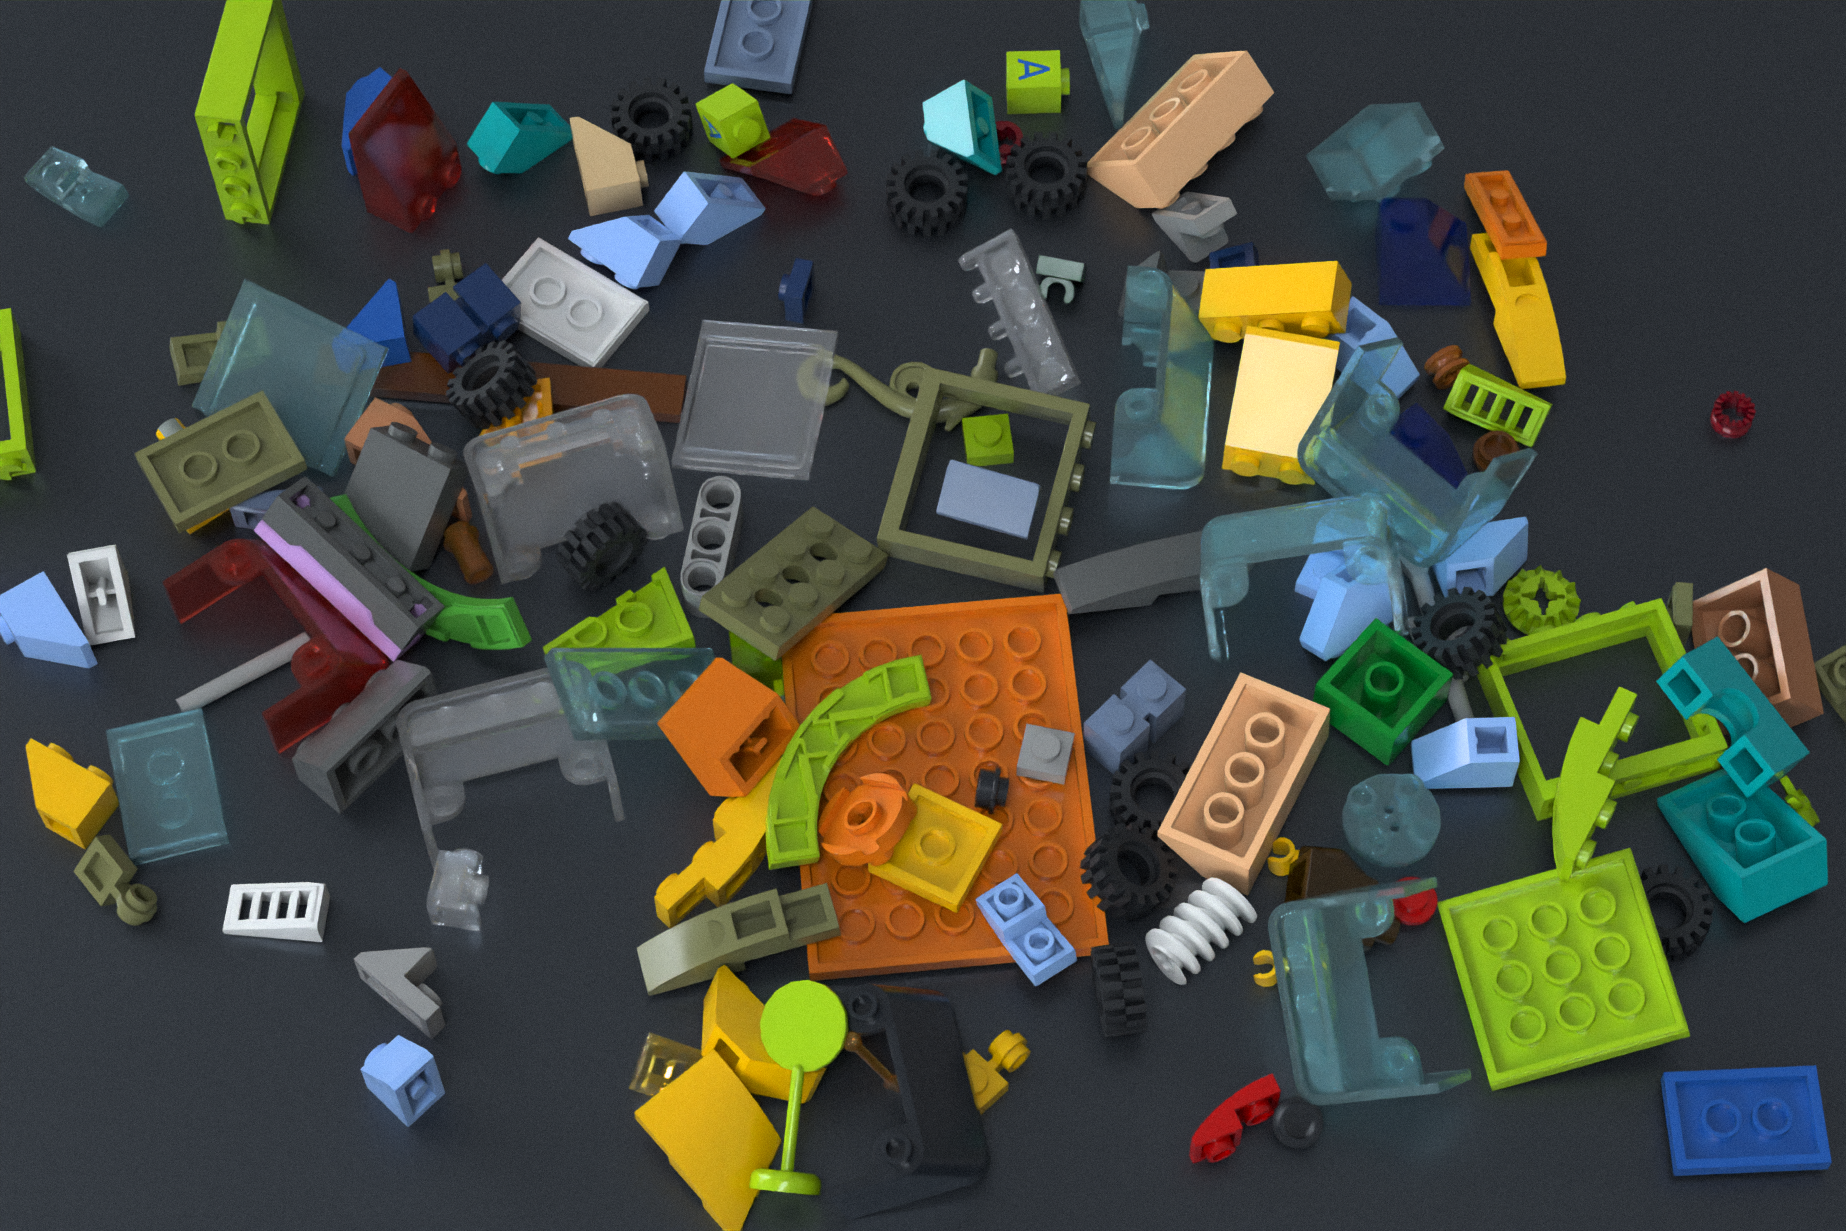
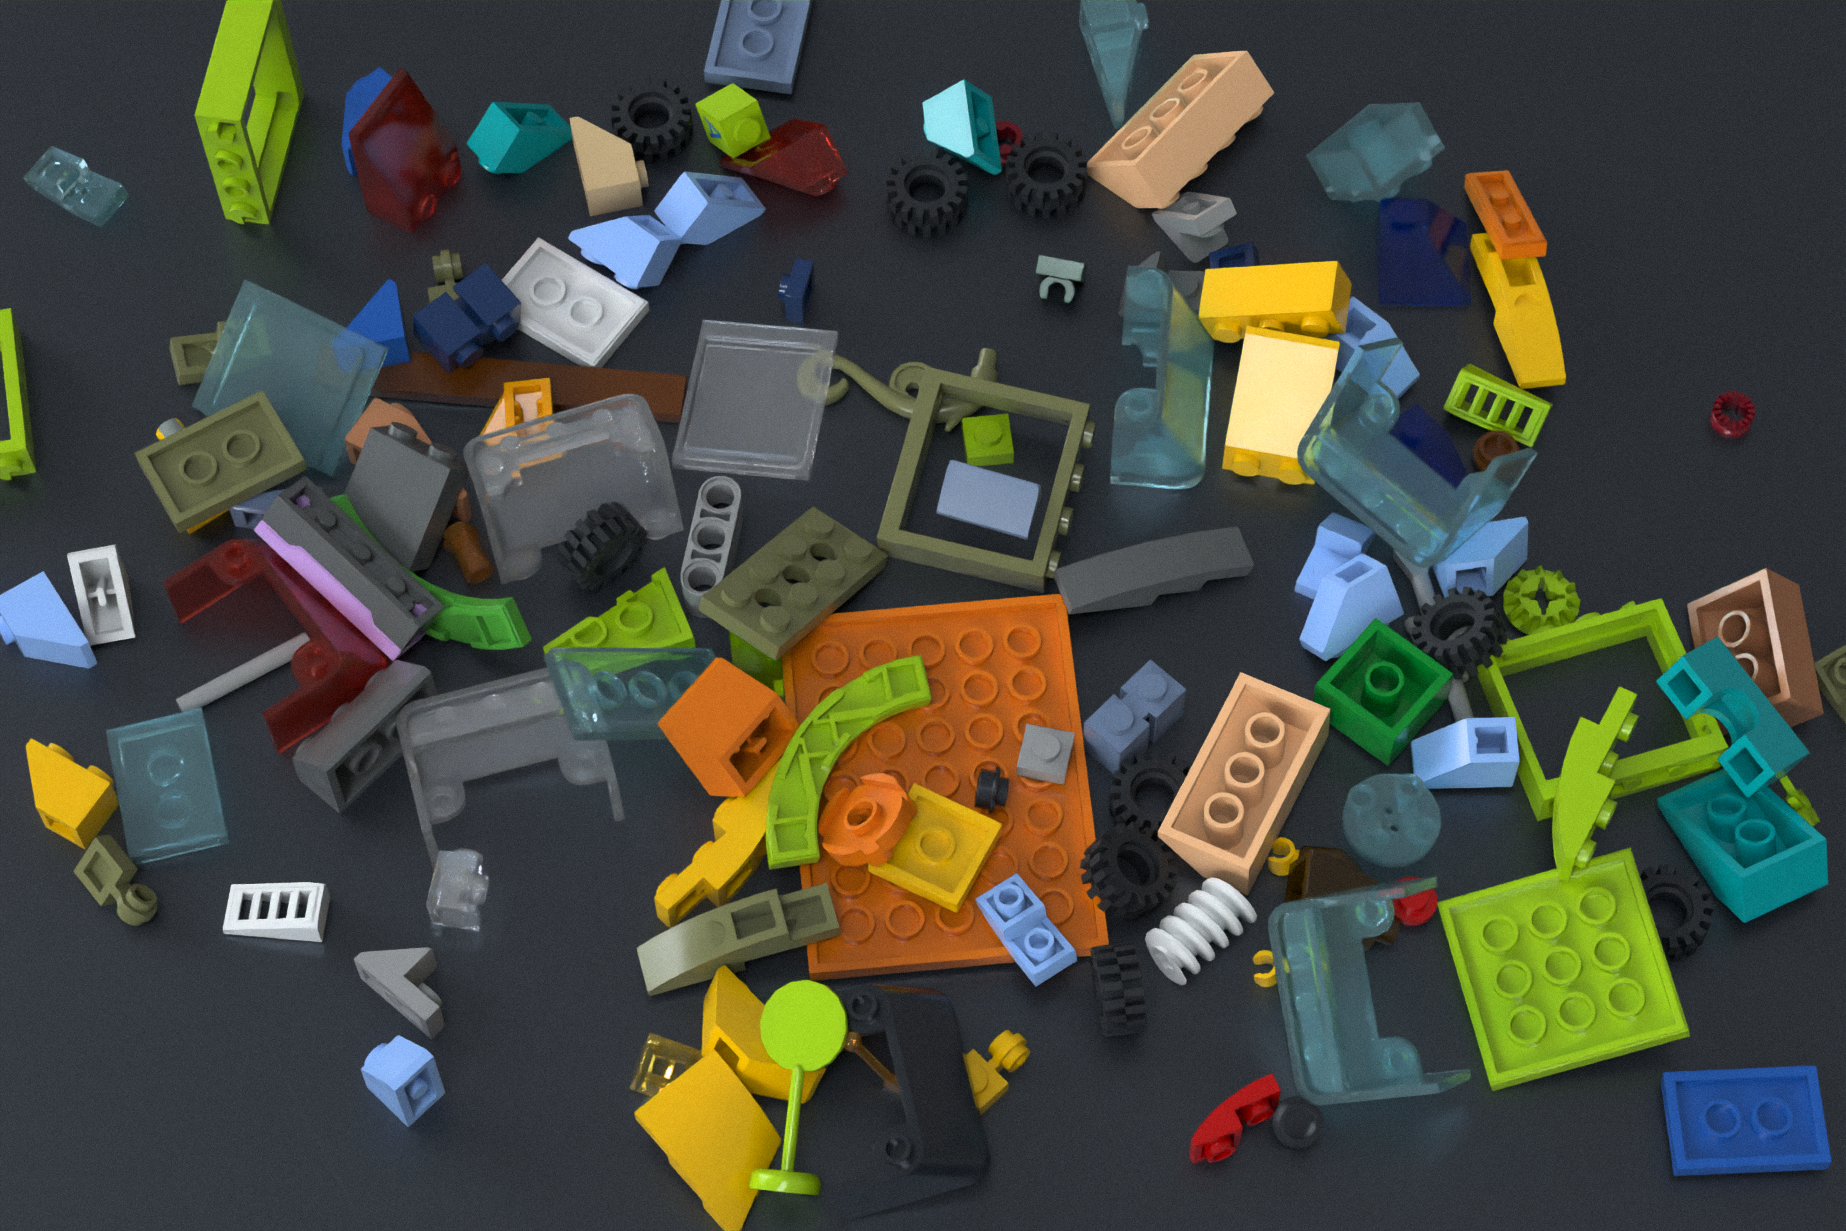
(491, 385): black tyre -> none
(1022, 314): clear hinge -> none
(1035, 82): lime brick -> none
(1356, 523): clear light blue windscreen -> none
(1445, 366): dark orange bush -> none
(1681, 609): olive tile -> none

